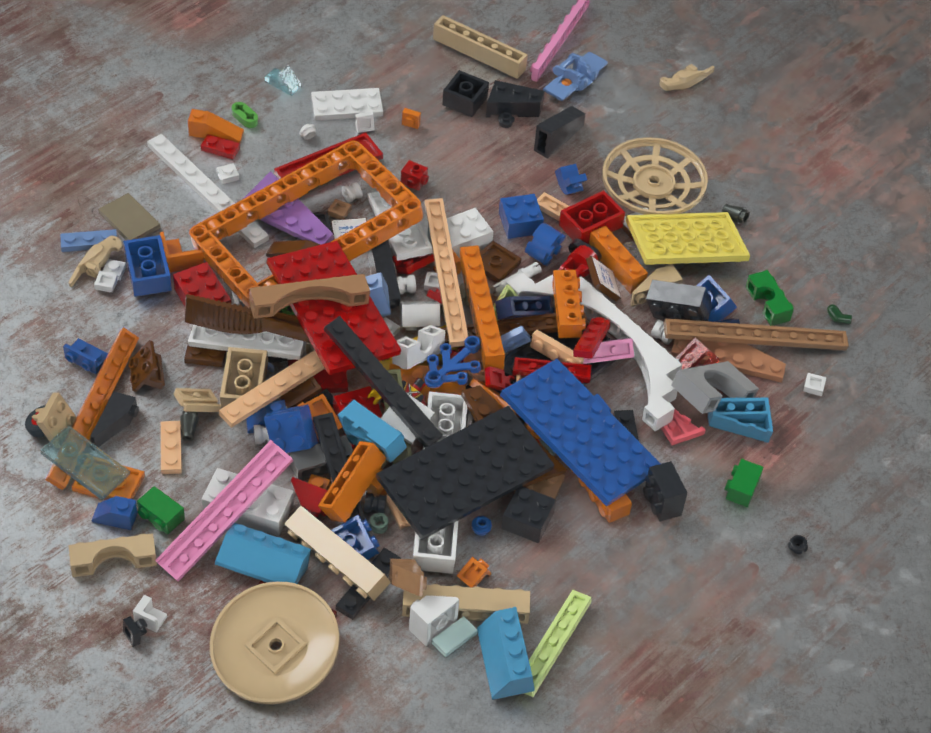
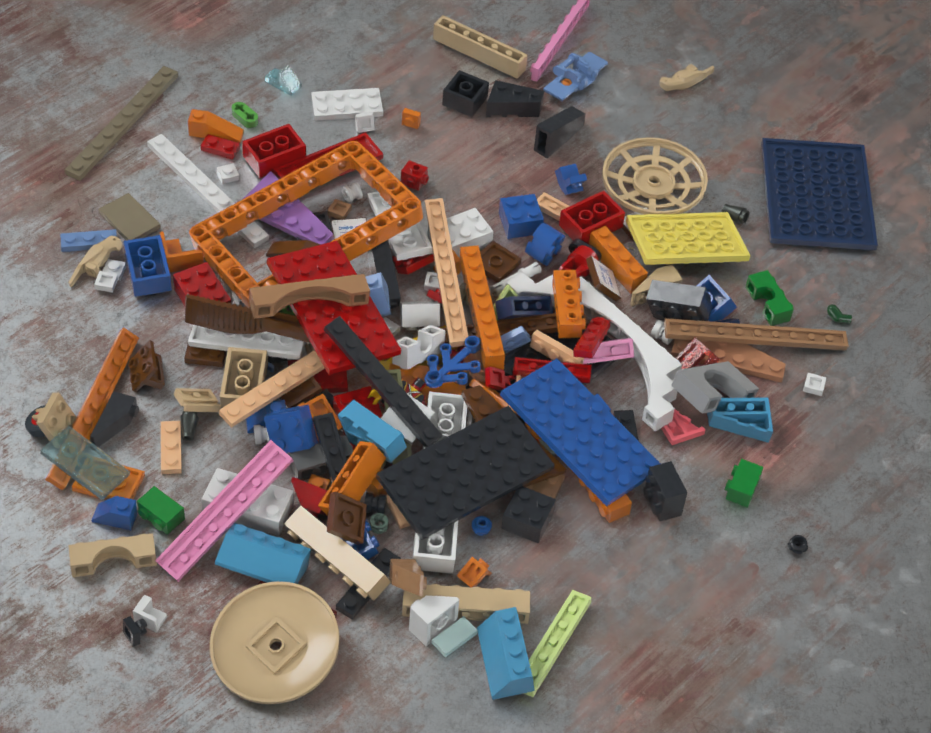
(85, 355): blue bracket -> none
(121, 123): none -> dark tan plate
(273, 149): none -> red brick
(308, 131): white plate -> none
(346, 518): none -> reddish brown plate
(406, 284): white wheel -> none
(506, 120): black plate -> none
(818, 194): none -> dark blue plate

